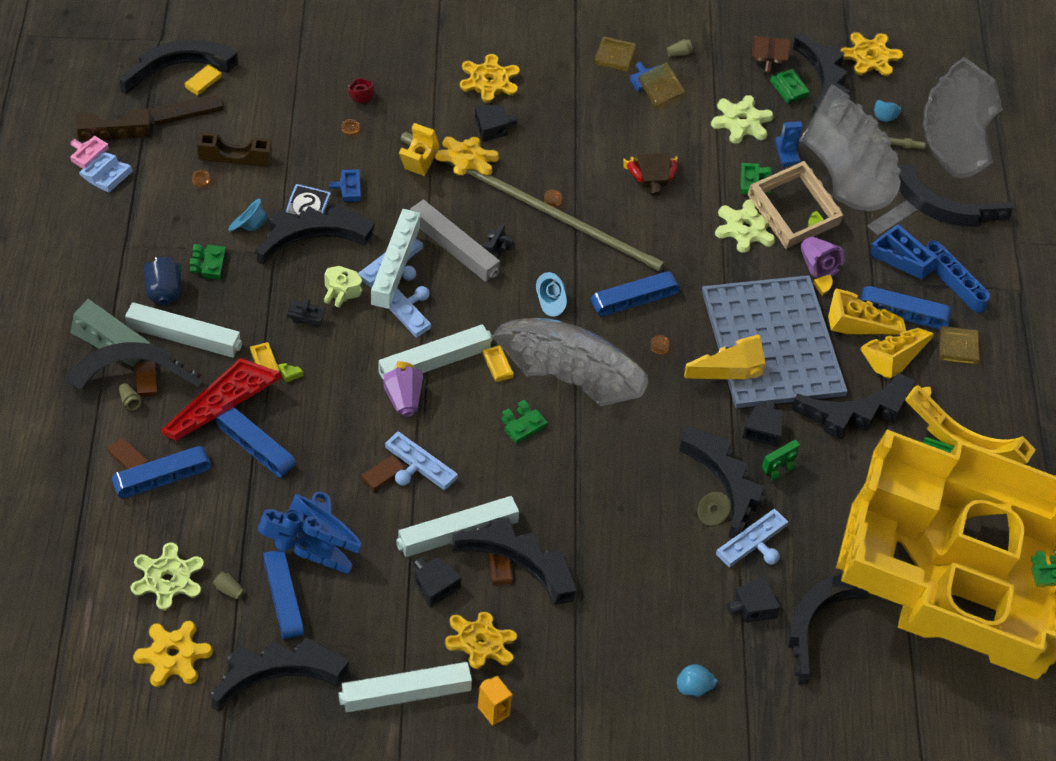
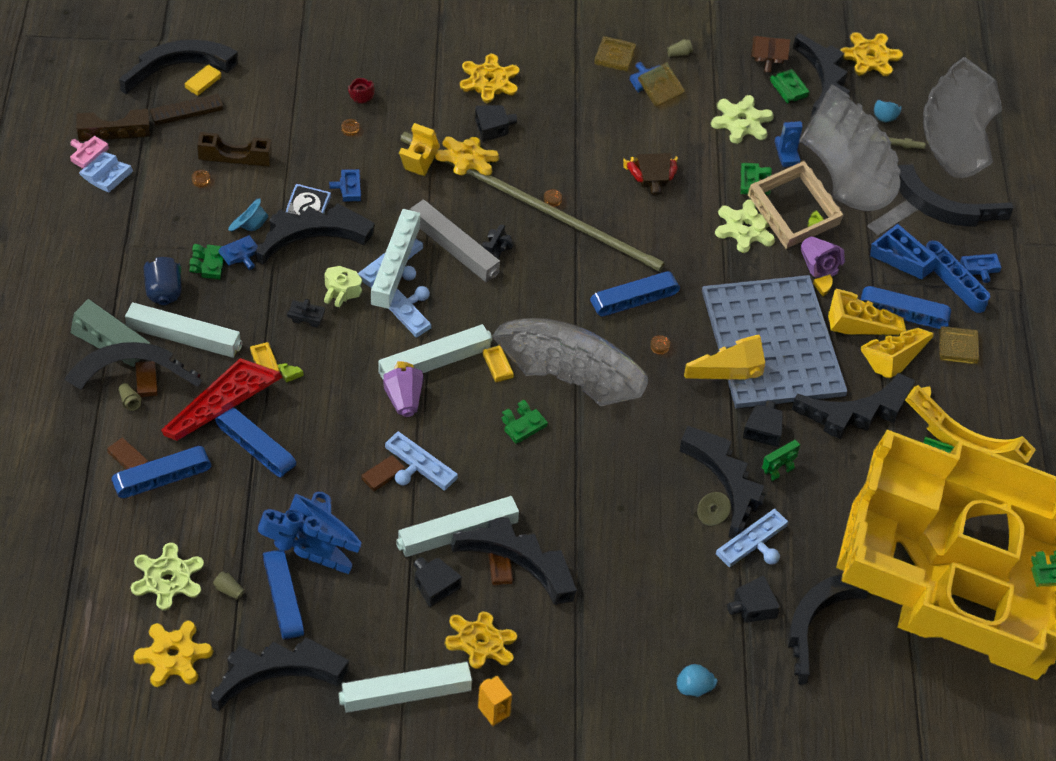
(239, 252): none -> blue plate
(551, 294): dark azure piece -> none
(981, 265): none -> blue plate

